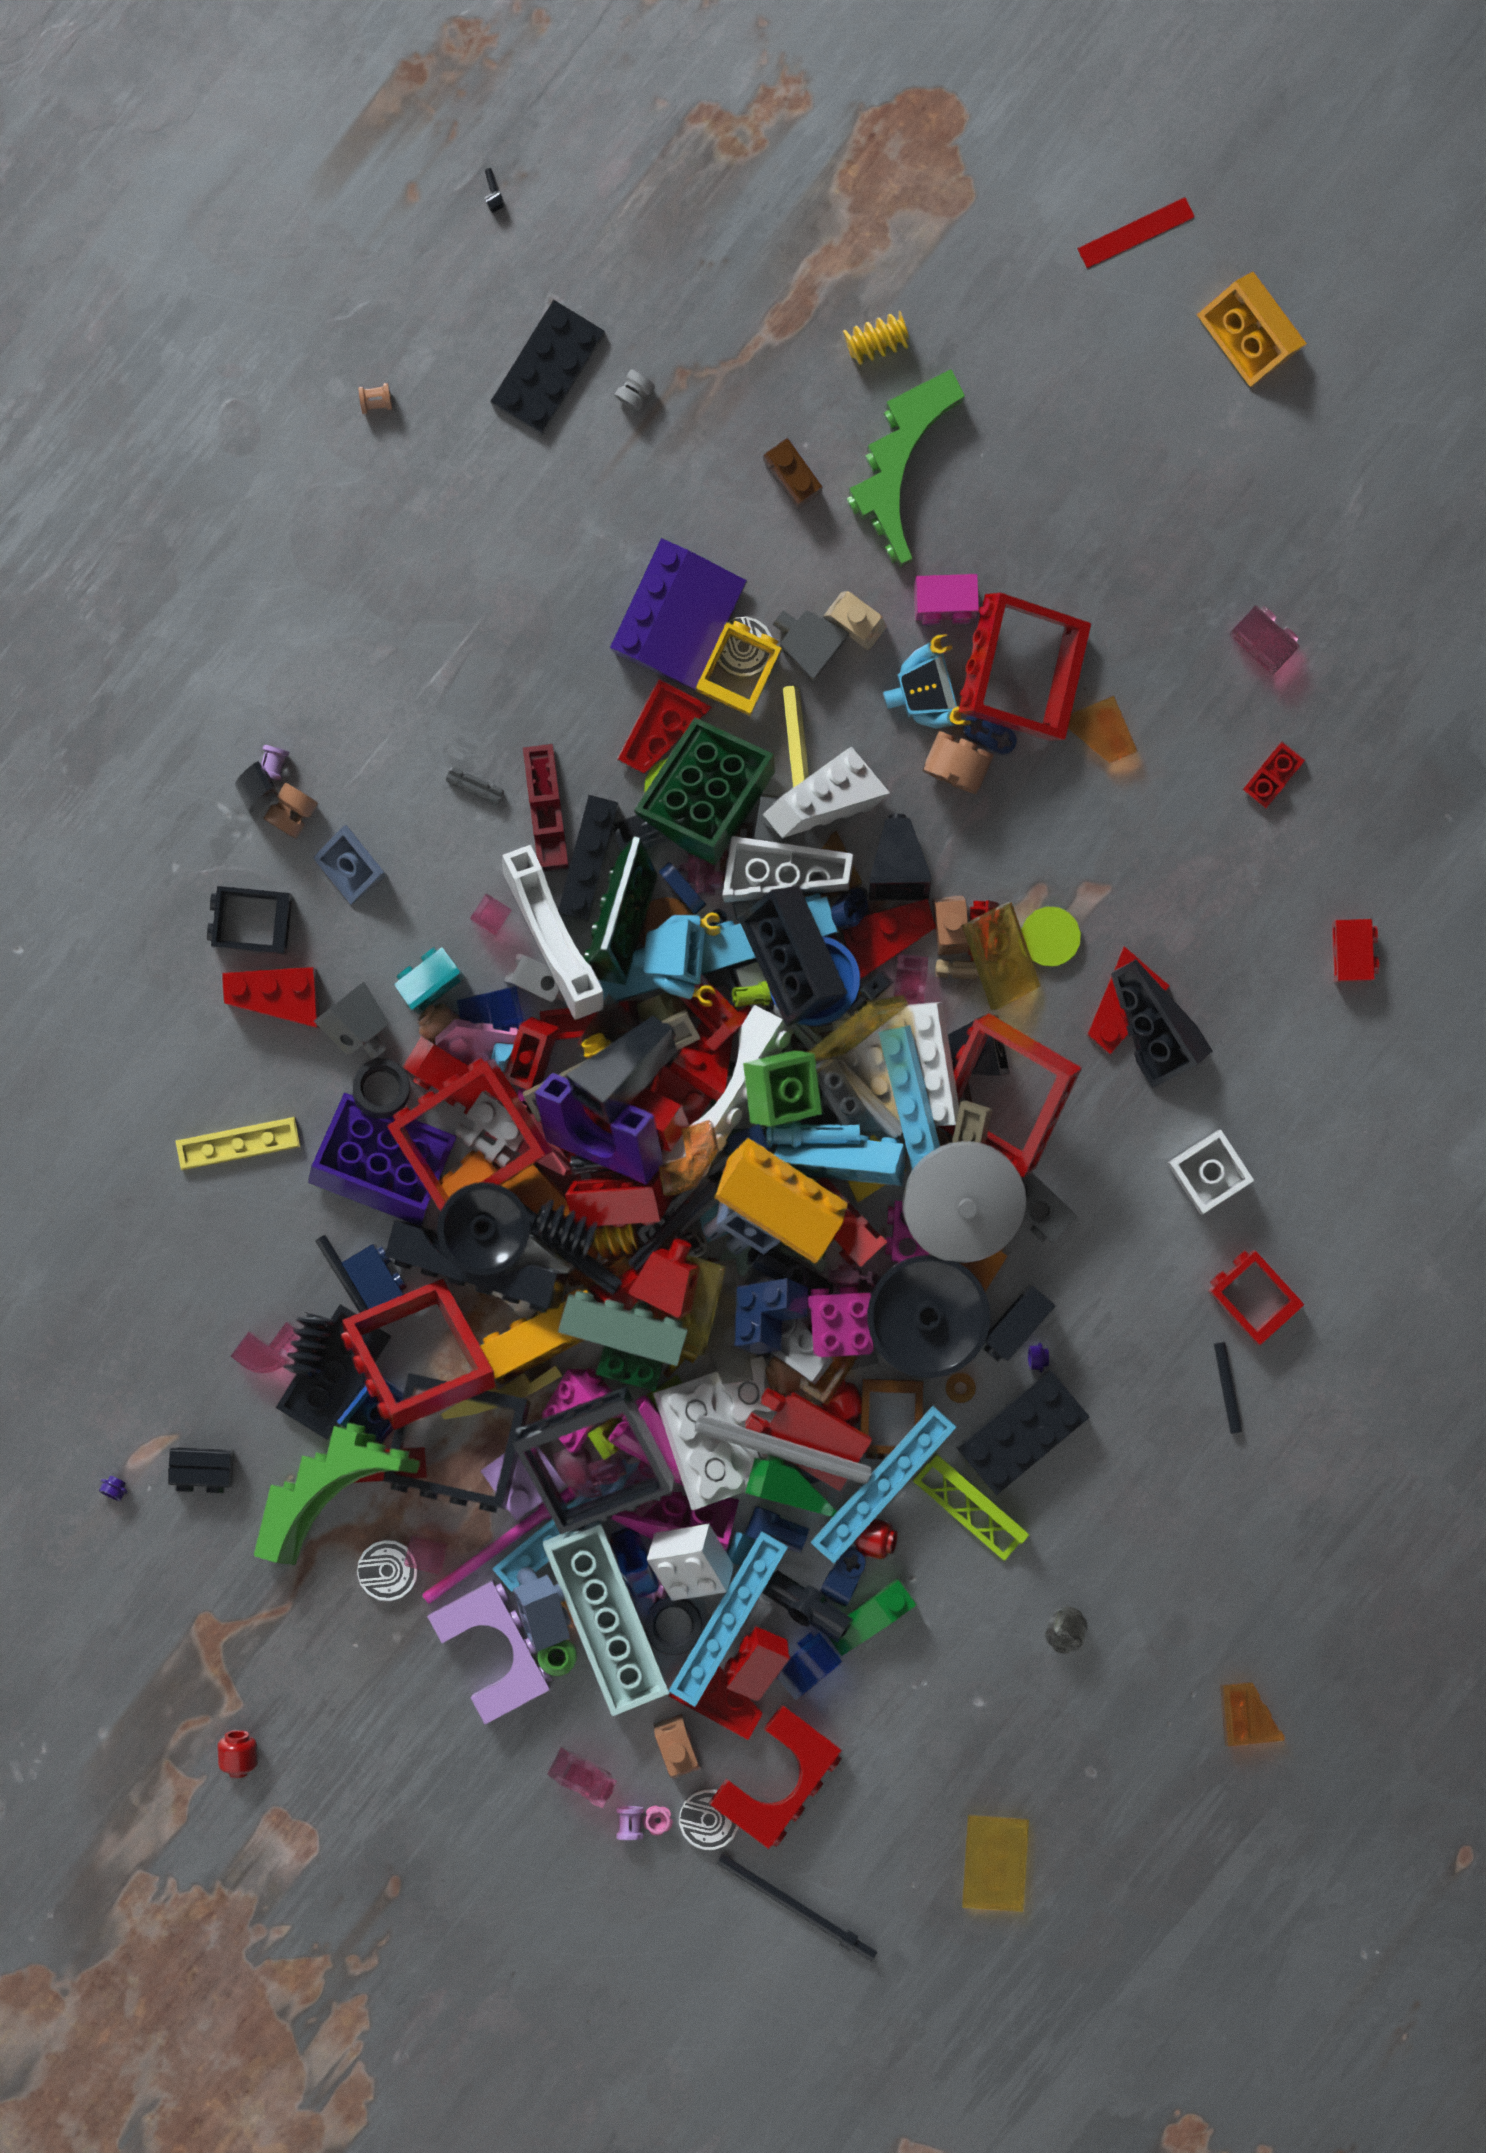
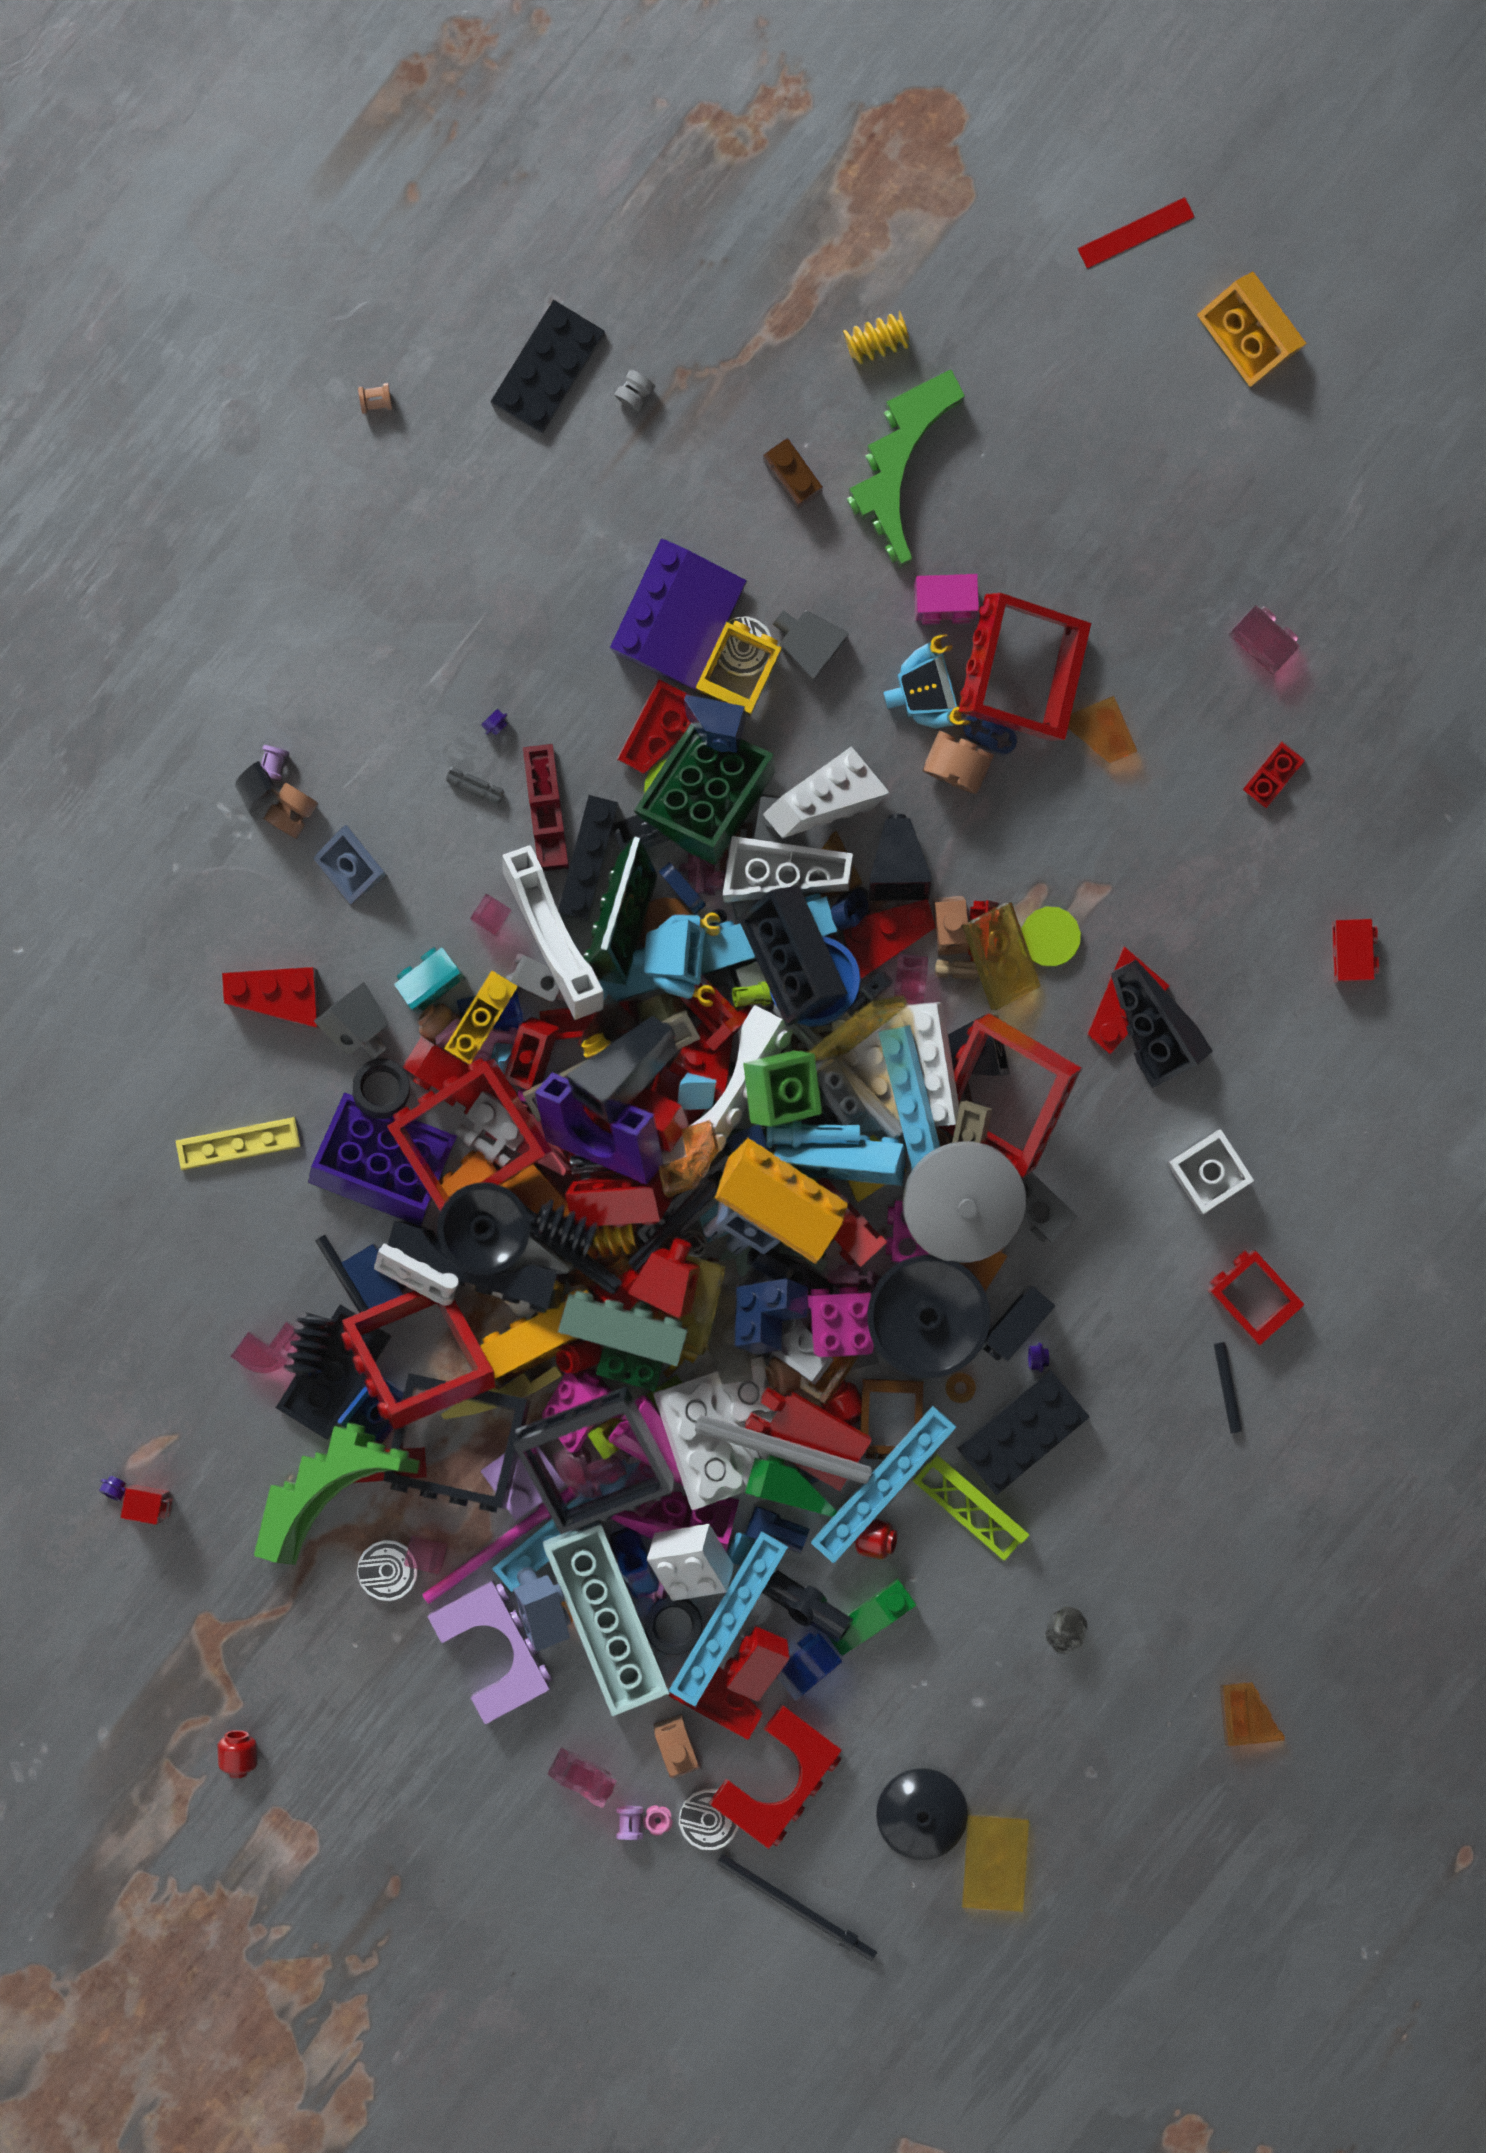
(146, 1504): none -> red brick
(200, 1468): black brick -> none
(281, 925): black window -> none
(416, 1275): none -> white plate
(480, 1017): none -> yellow slope
(494, 200): black hand -> none
(495, 722): none -> dark purple plate
(554, 1666): bright green head -> none
(578, 1356): none -> red brick
(696, 1092): none -> medium azure slope
(716, 722): none -> dark blue slope
(796, 734): light yellow tile -> none
(841, 1580): dark blue piece -> none
(856, 618): tan torso -> none
(917, 1792): none -> black dish

